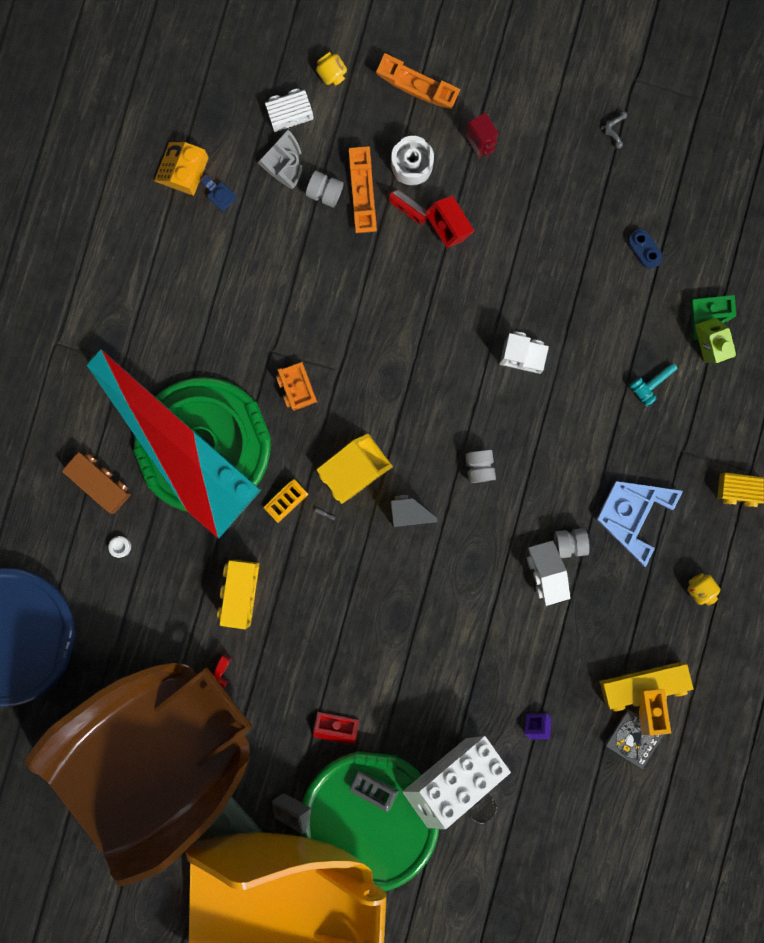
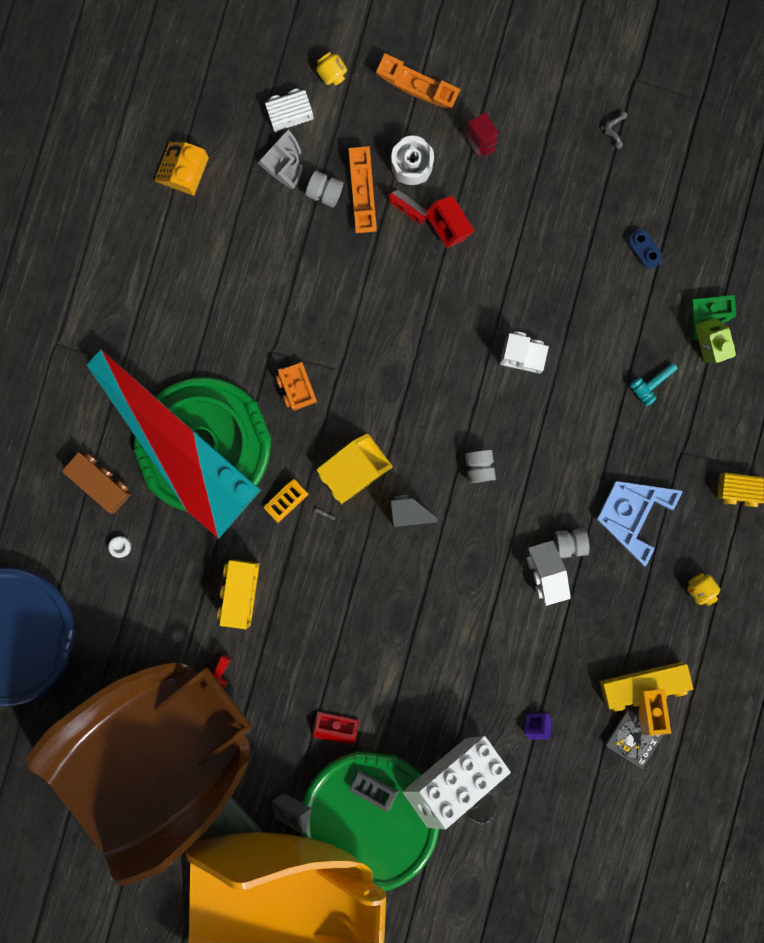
(220, 195): dark blue plate -> none

